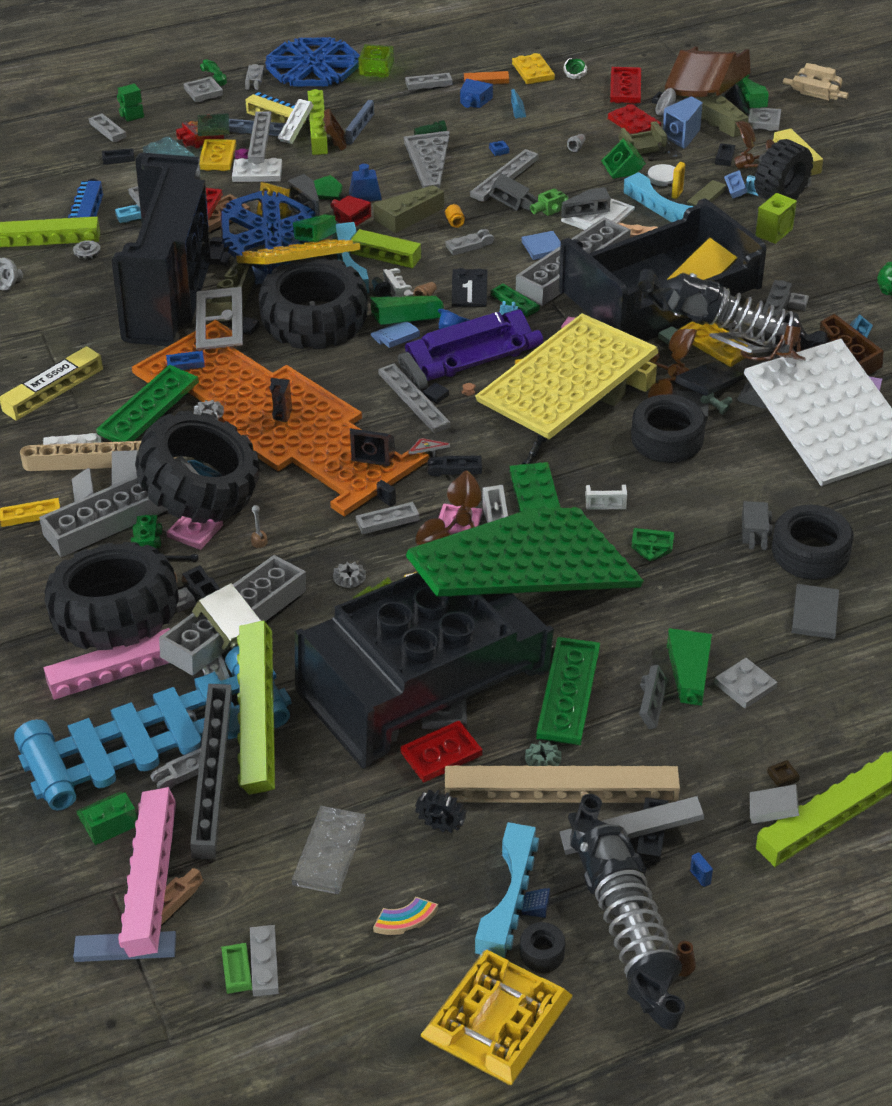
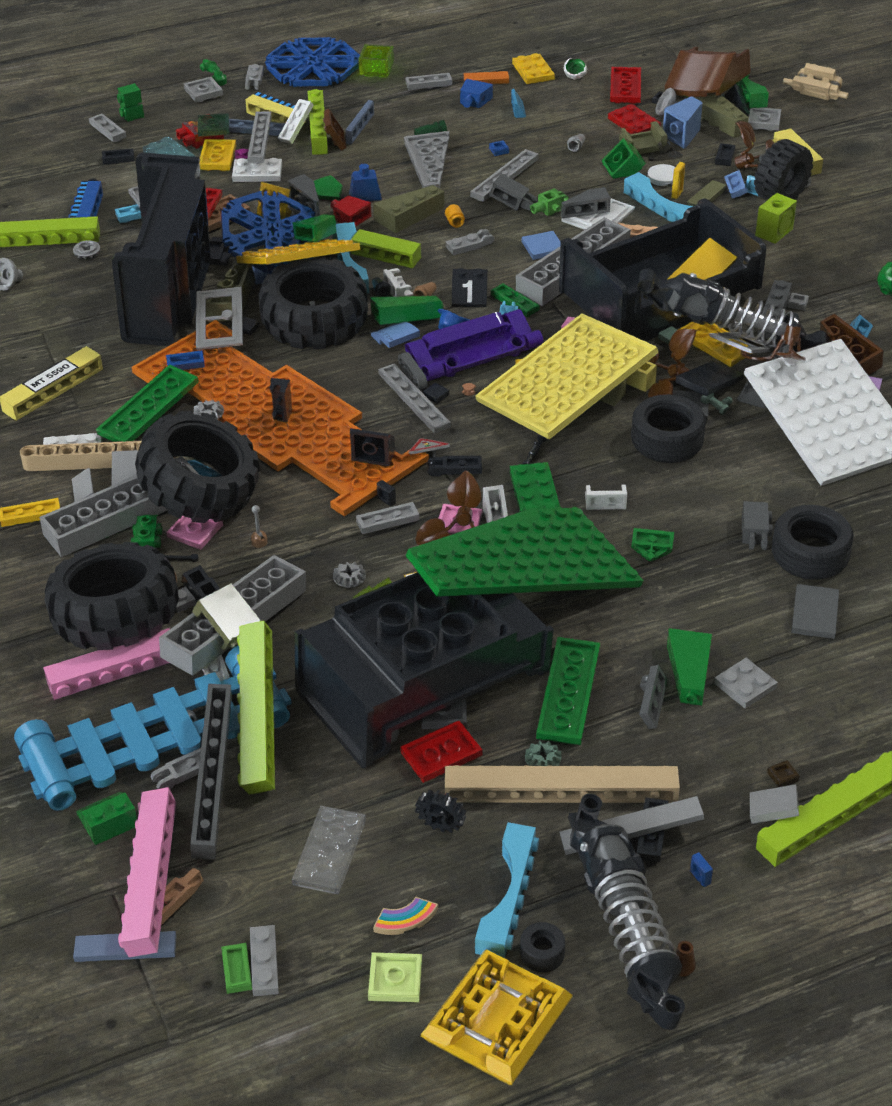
(395, 977): none -> yellowish green tile
(536, 903): dark blue slope -> none

